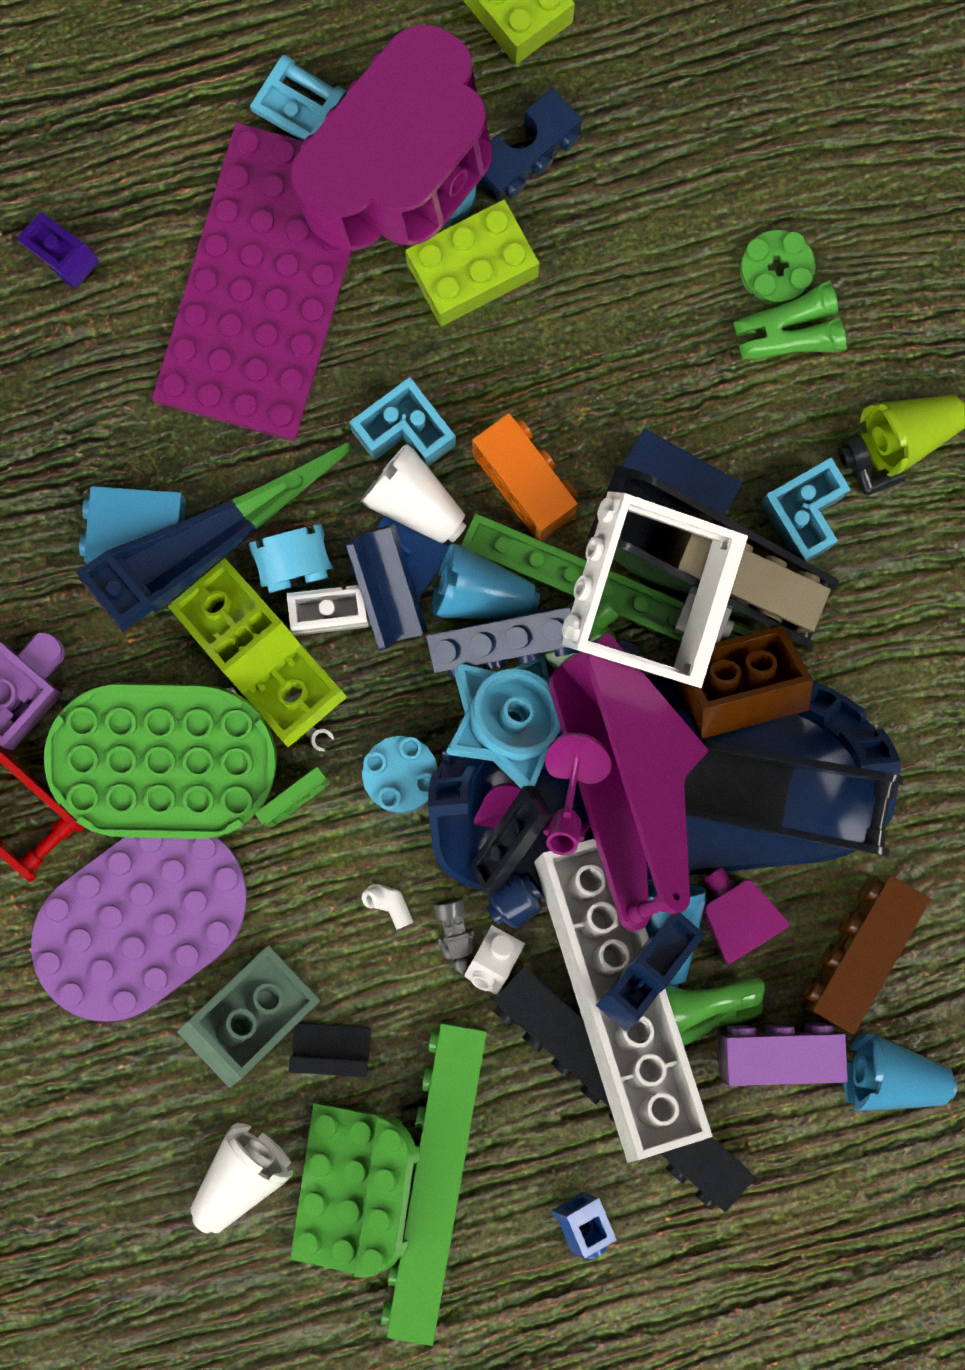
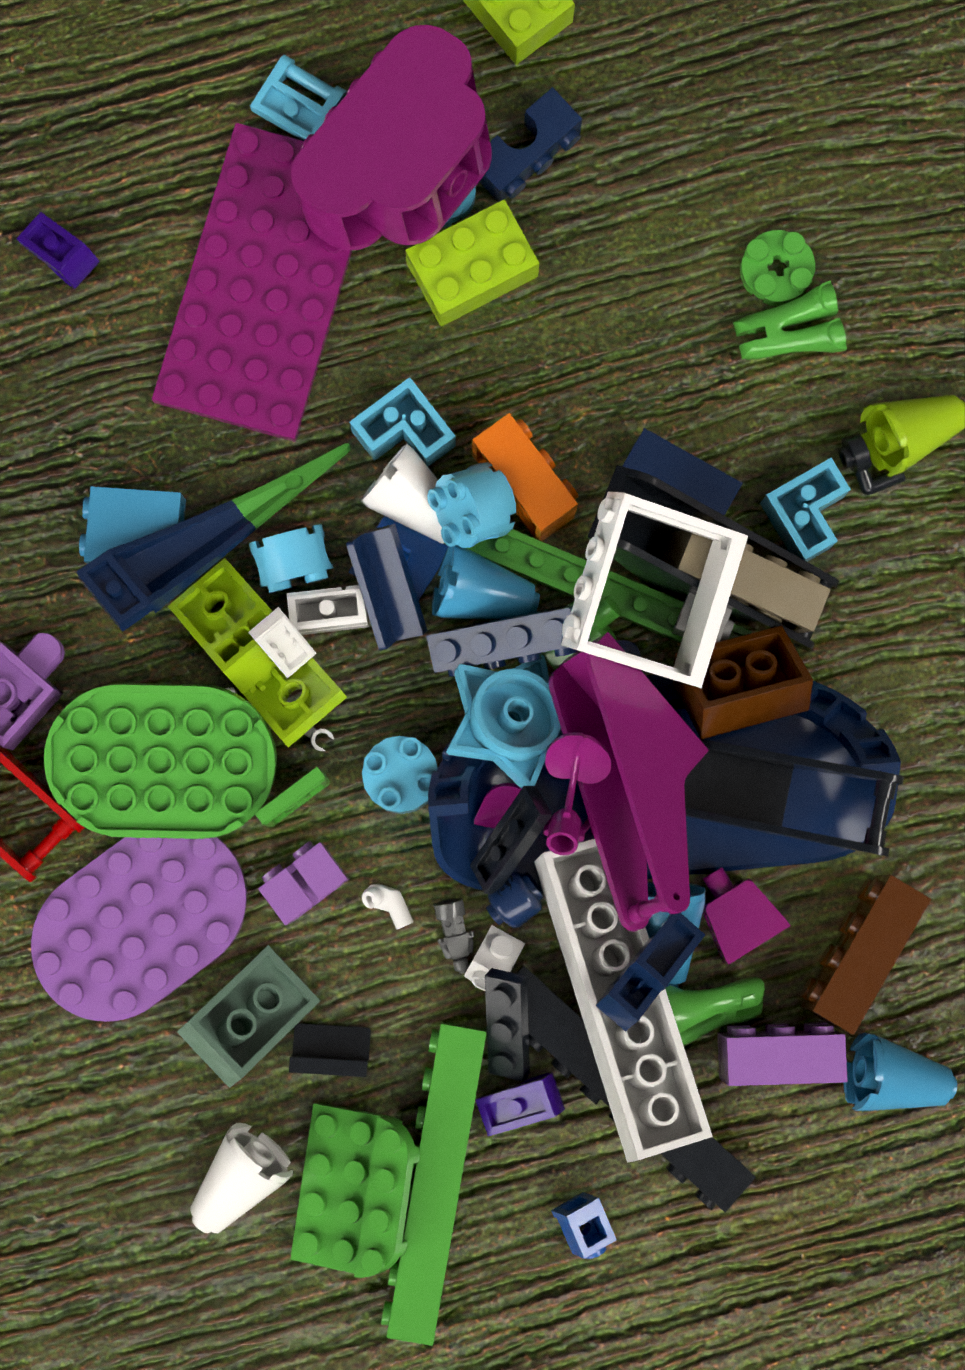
(282, 642): none -> white plate
(303, 882): none -> medium lavender piece
(473, 505): none -> medium azure brick
(507, 1024): none -> black plate
(521, 1104): none -> plate

